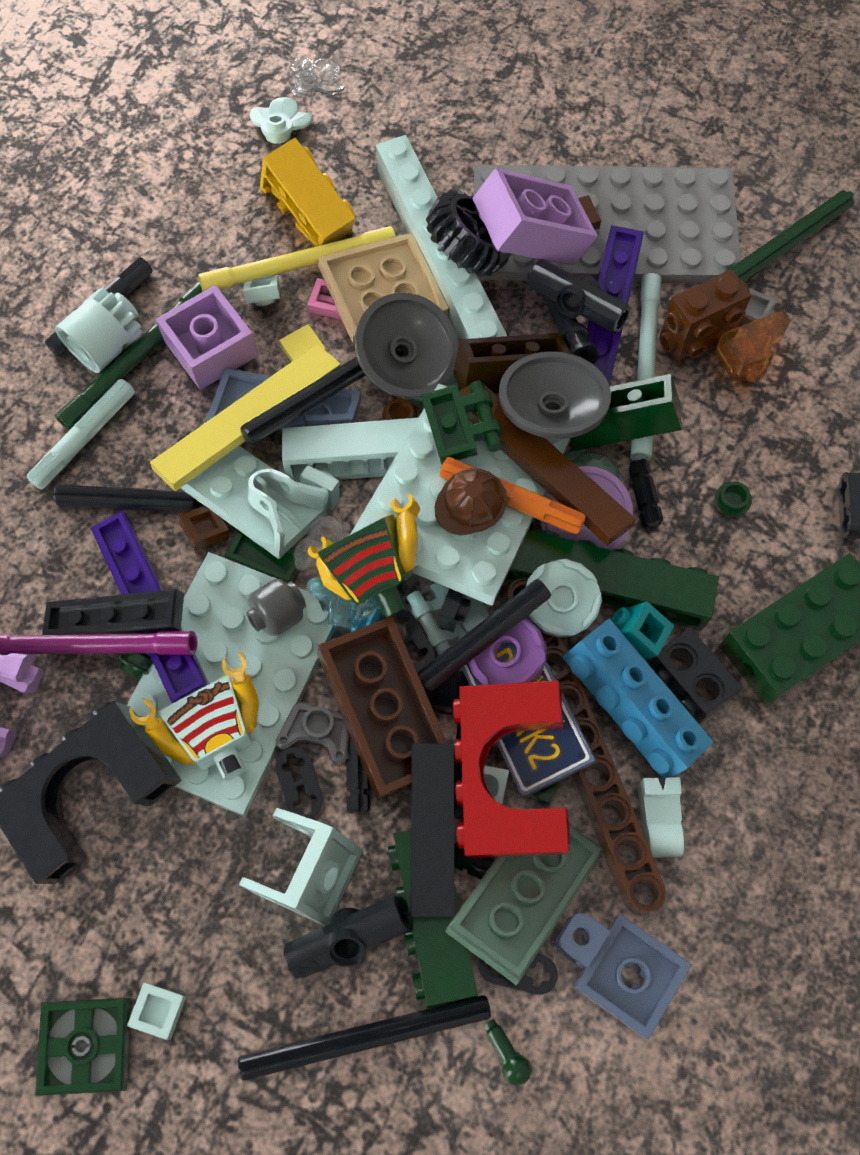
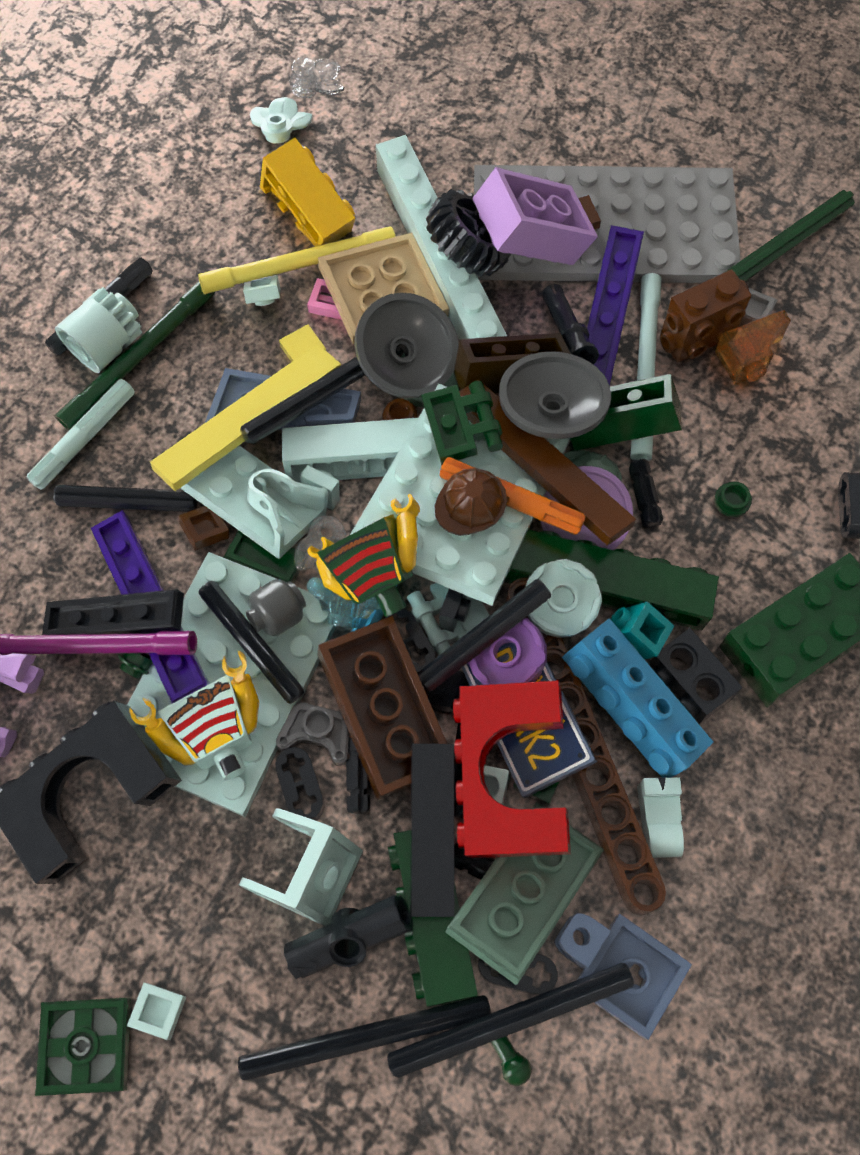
(207, 336): lavender brick -> none
(251, 642): none -> black axle
(510, 1020): none -> black axle
(578, 296): black piece -> none

